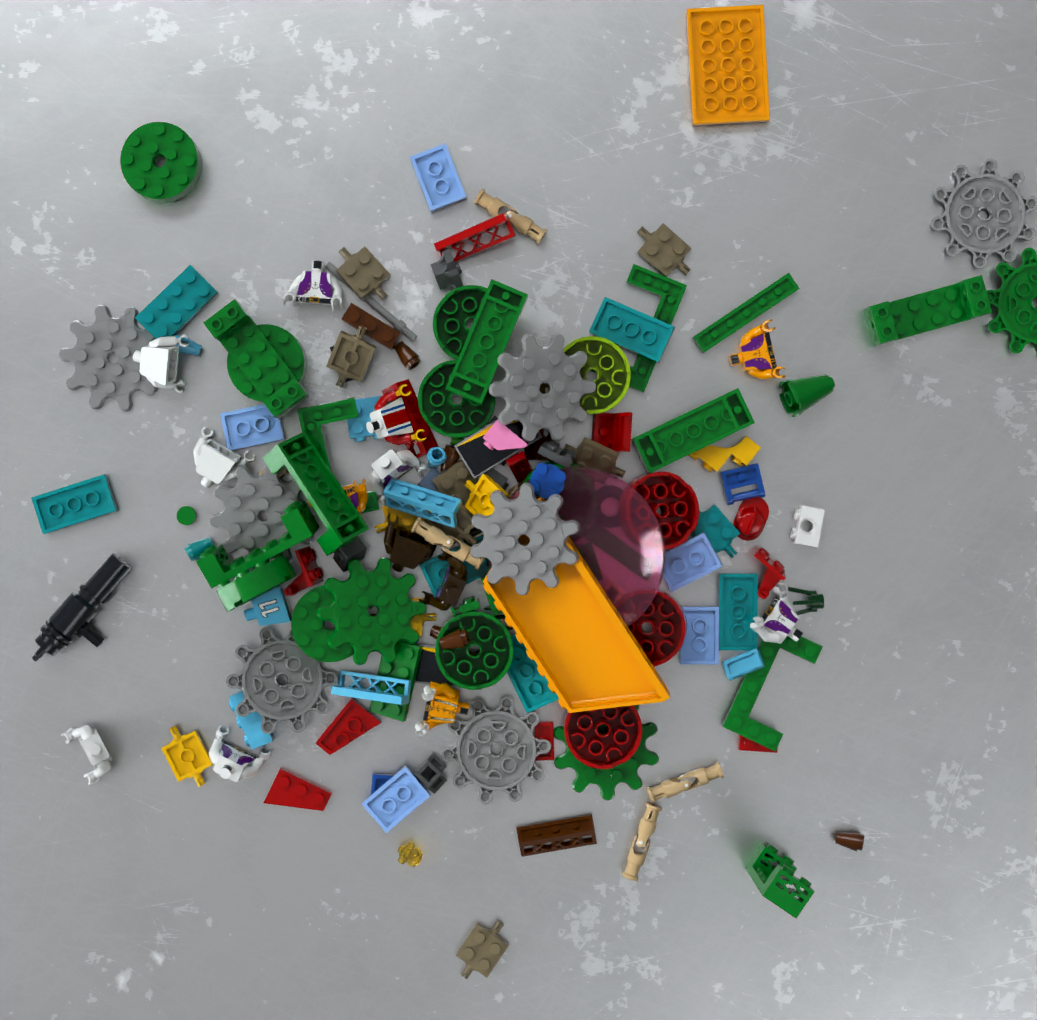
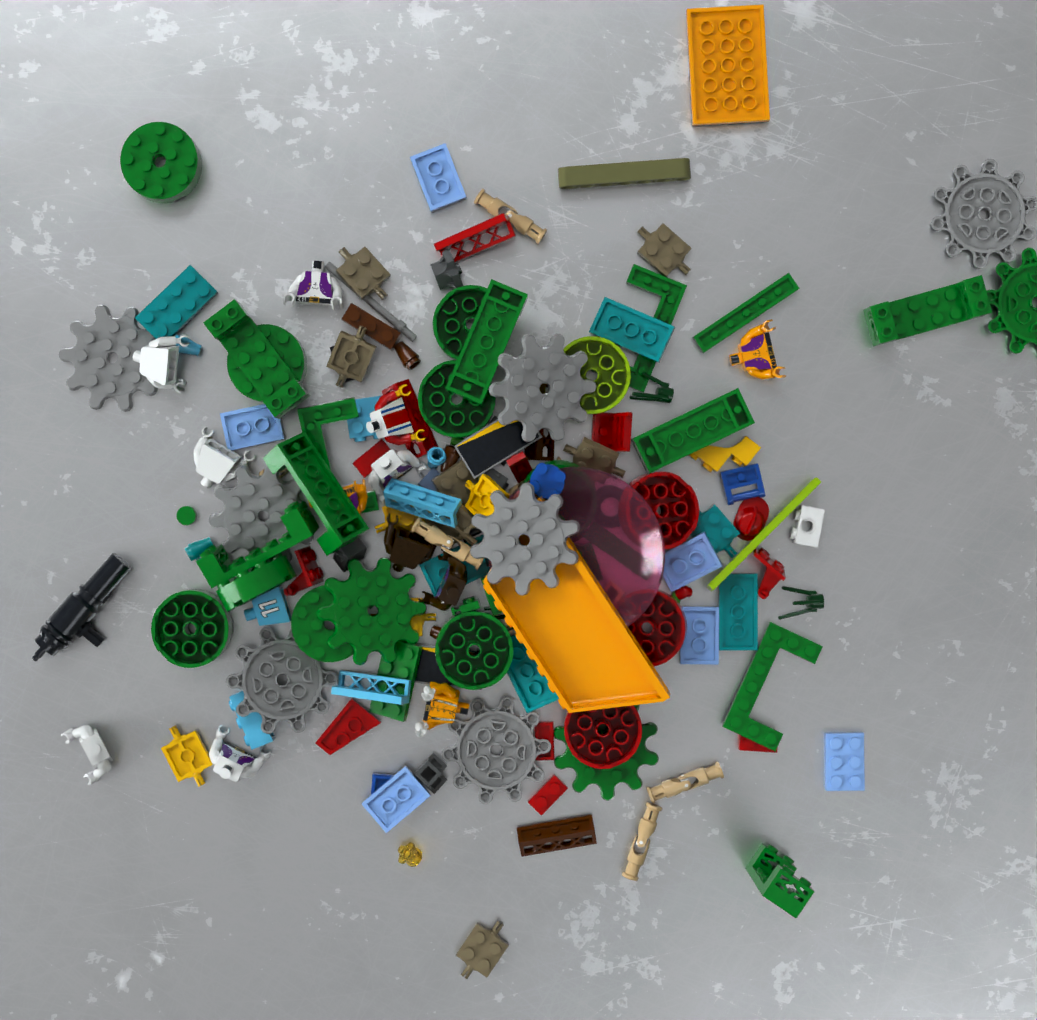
(74, 504): teal plate -> none
(171, 630): none -> green brick
(297, 792): red wing -> none
(365, 461): none -> red tile
(456, 639): reddish brown cone -> none
(502, 438): bright pink slope -> none
(547, 794): none -> red plate
(552, 451): dark grey plate -> none
(624, 173): none -> olive beam
(662, 394): none -> dark green plant
(682, 593): none -> red arm
(743, 664): medium azure tile -> none
(763, 534): none -> lime tile
(778, 619): white torso -> none
(804, 392): green cone -> none
(844, 761): none -> light blue plate
(850, 840): reddish brown cone -> none

